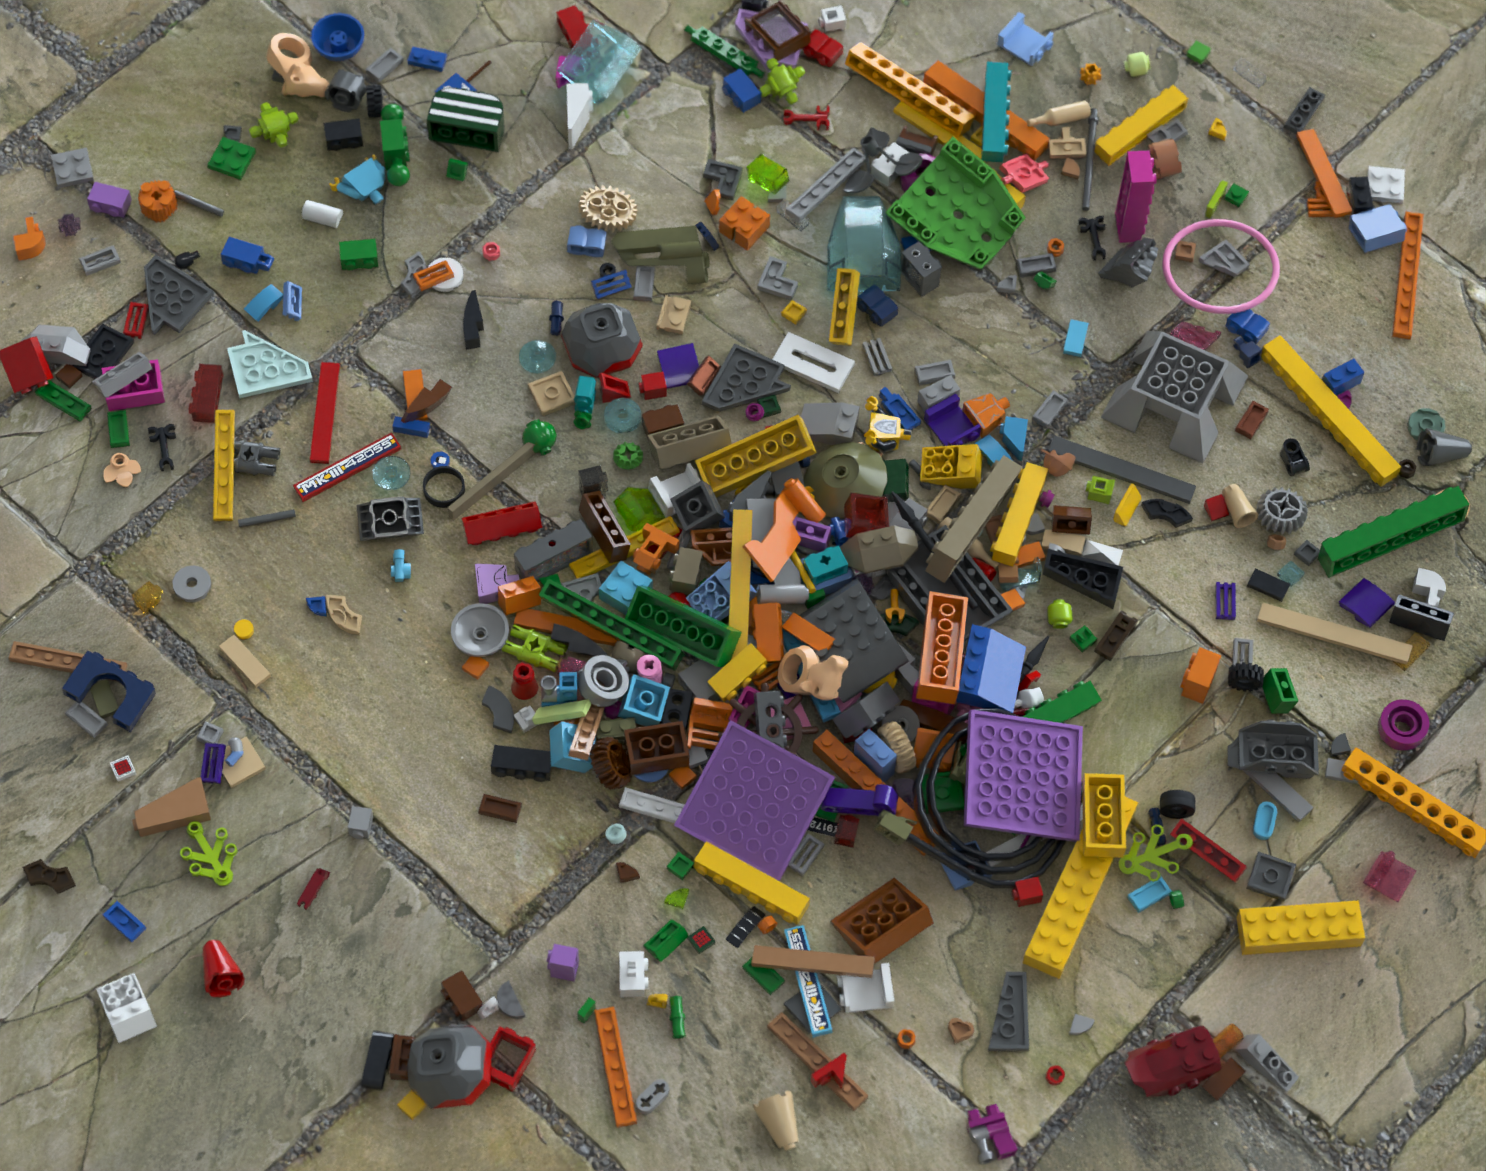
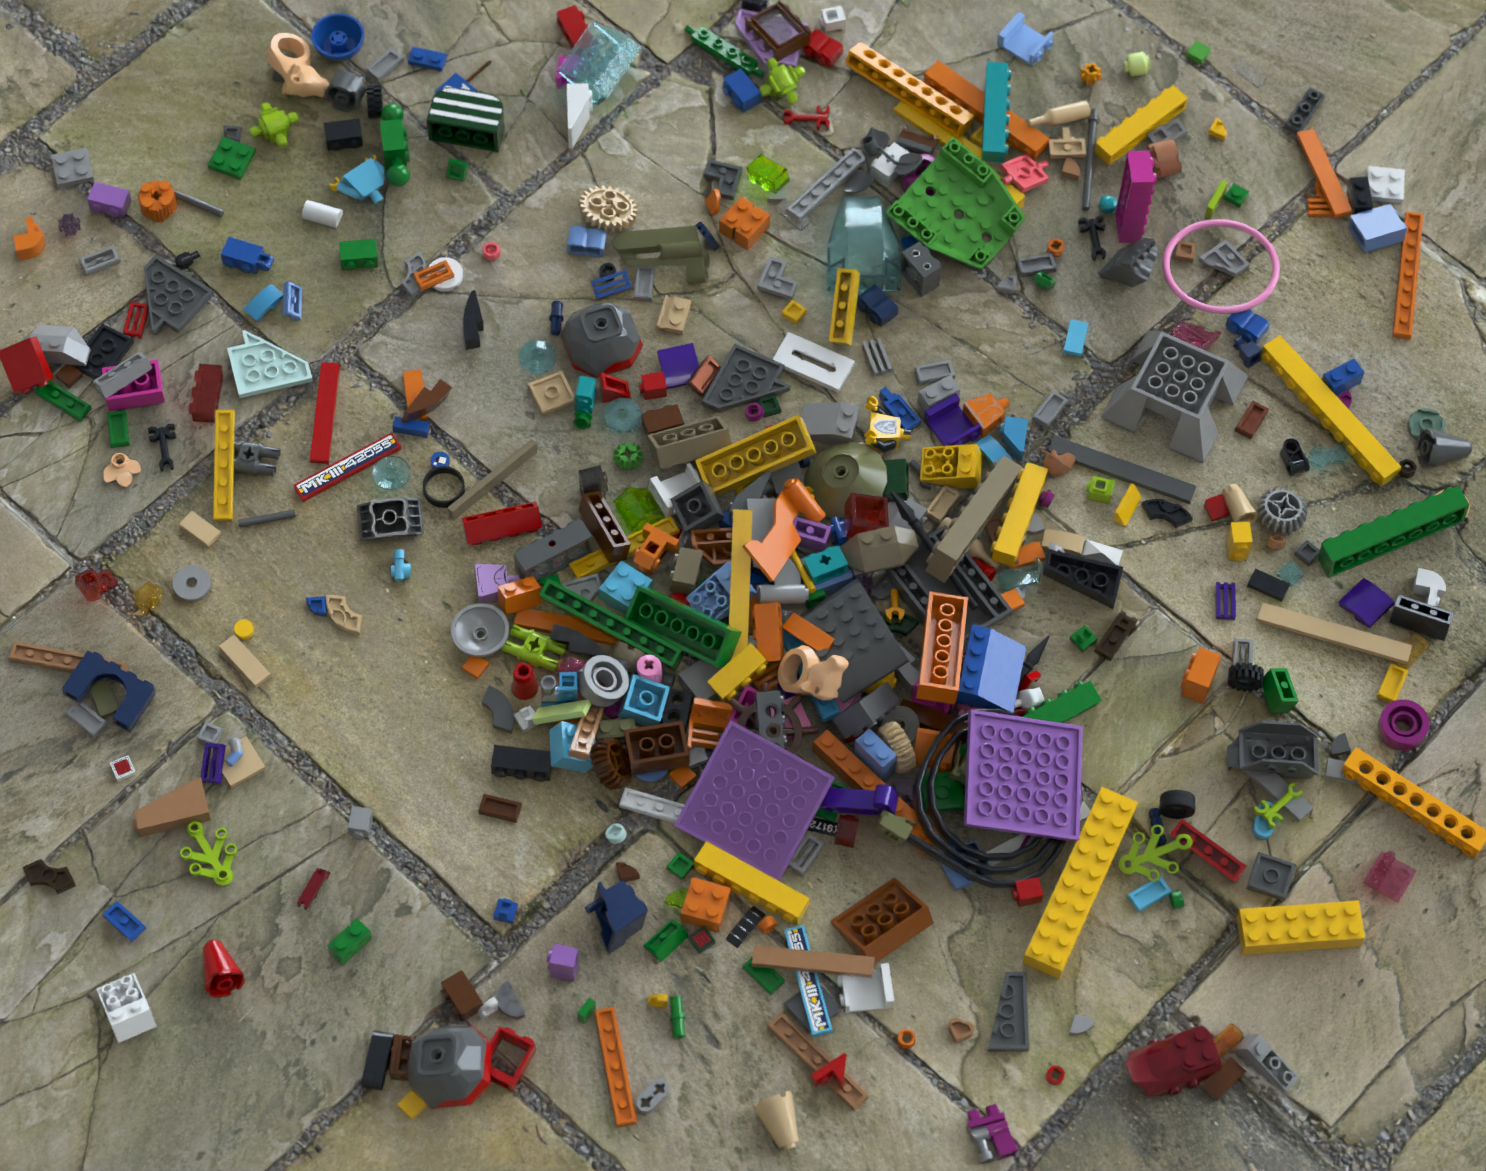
(94, 584): none -> clear red brick
(200, 529): none -> tan tile
(349, 942): none -> green brick
(505, 910): none -> blue tile
(541, 434): green plant -> none
(618, 913): none -> dark blue piece
(632, 974): white brick -> none
(705, 904): none -> orange brick
(1008, 574): medium nougat tile -> none
(1059, 614): lime head -> none
(1071, 519): reddish brown brick -> none
(1103, 815): yellow brick -> none
(1107, 204): none -> teal tile
(1239, 541): none -> yellow brick
(1270, 813): none -> lime bar
(1324, 457): none -> clear light blue tile
(1392, 683): none -> yellow tile

